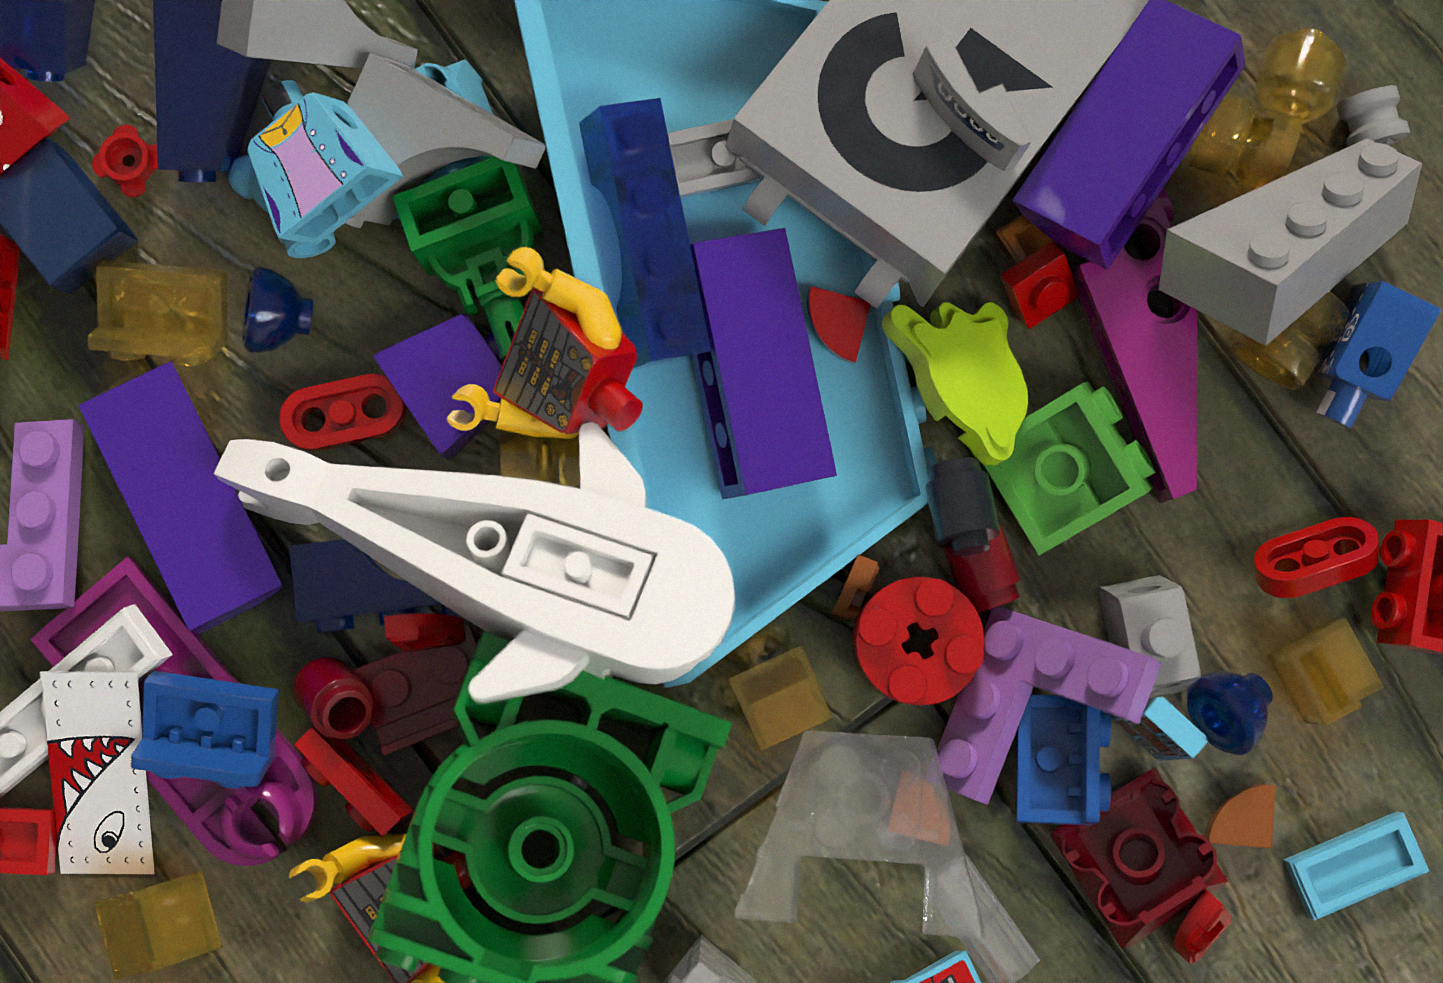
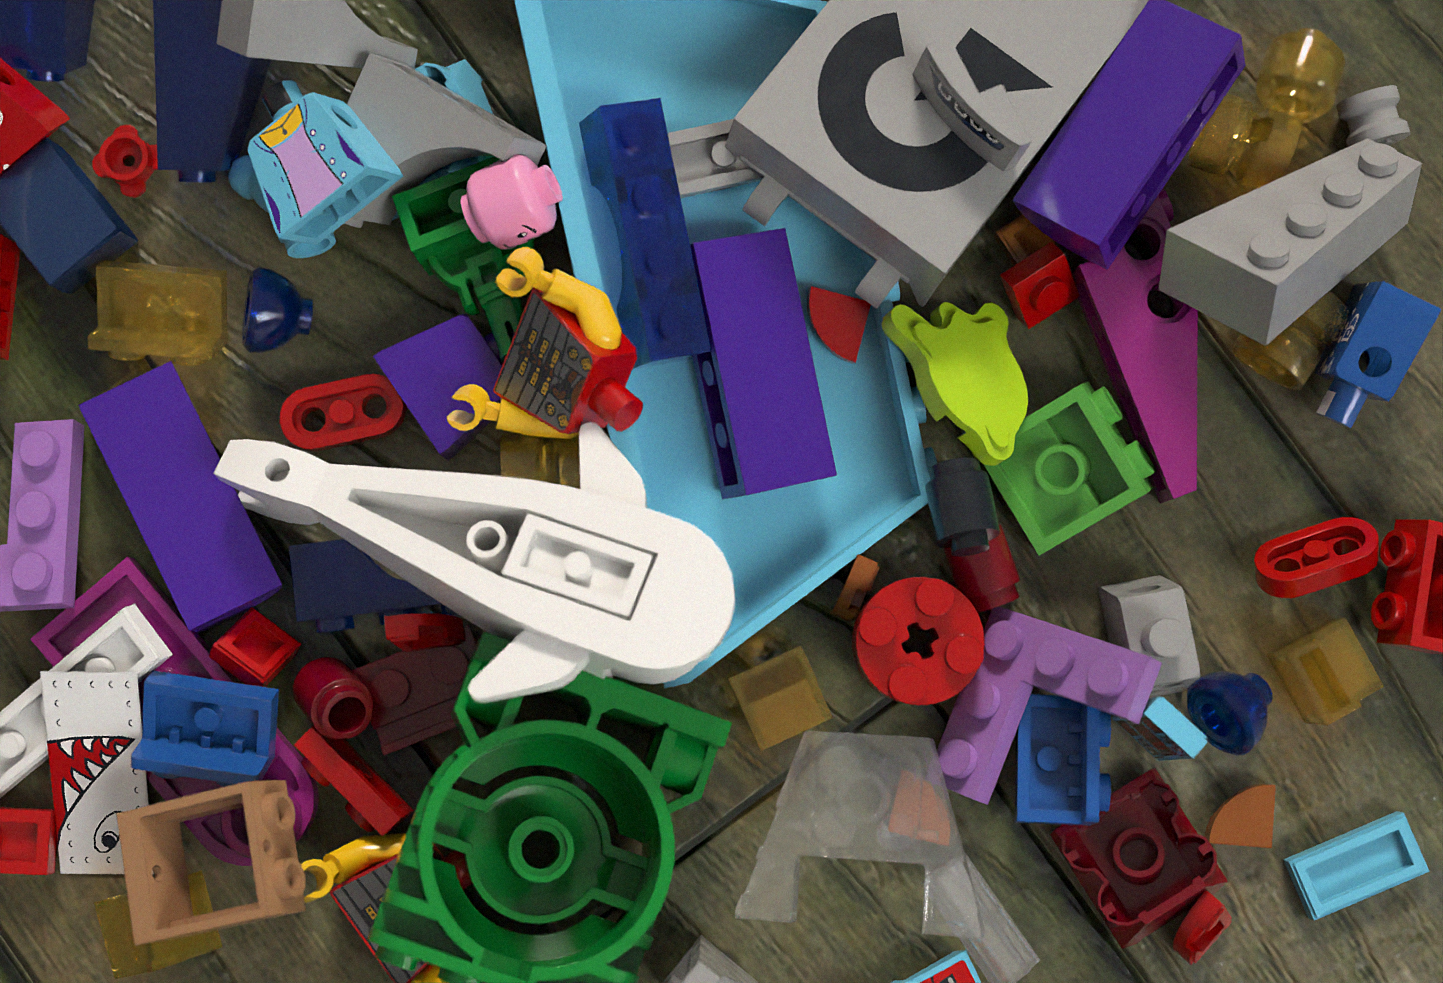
(153, 841): none -> medium nougat window
(254, 649): none -> red tile
(511, 202): none -> bright pink head

